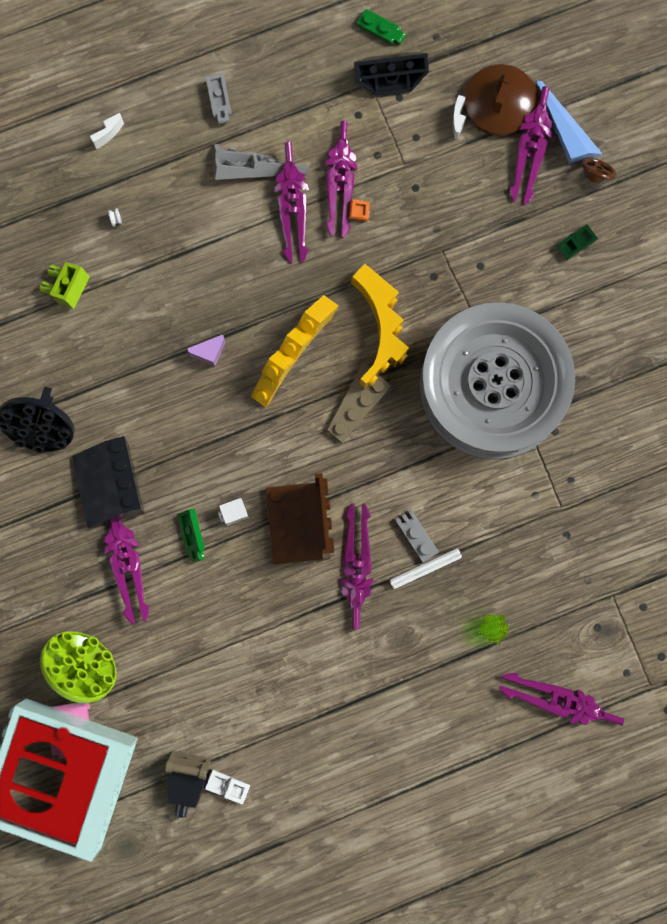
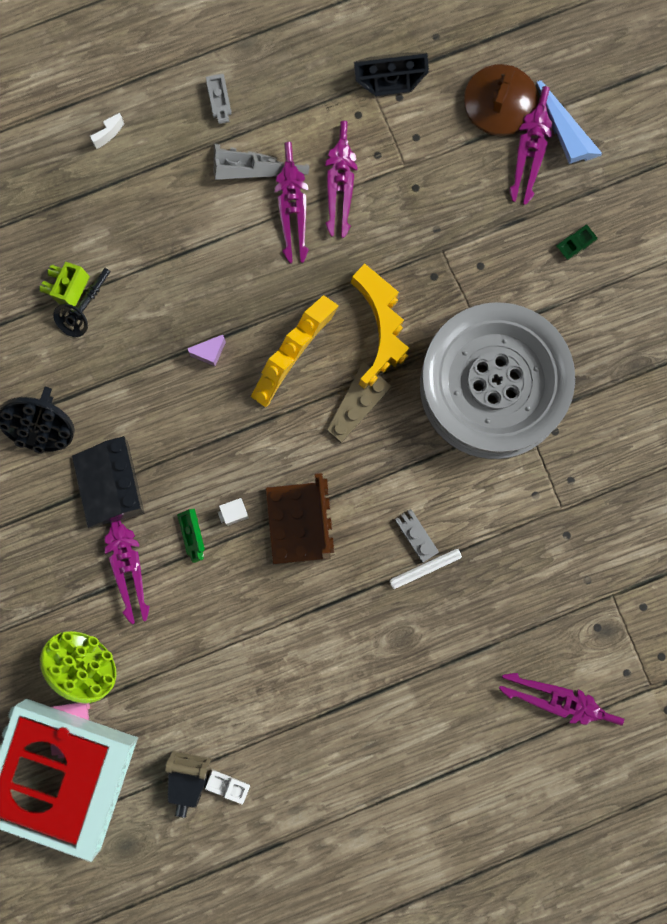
(76, 314): none -> black dish
(115, 217): white bush -> none
(357, 588): magenta sword -> none
(359, 210): orange tile -> none
(381, 27): green hinge -> none
(458, 119): white slope -> none
(494, 628): clear neon green brick -> none
(599, 171): reddish brown piece -> none

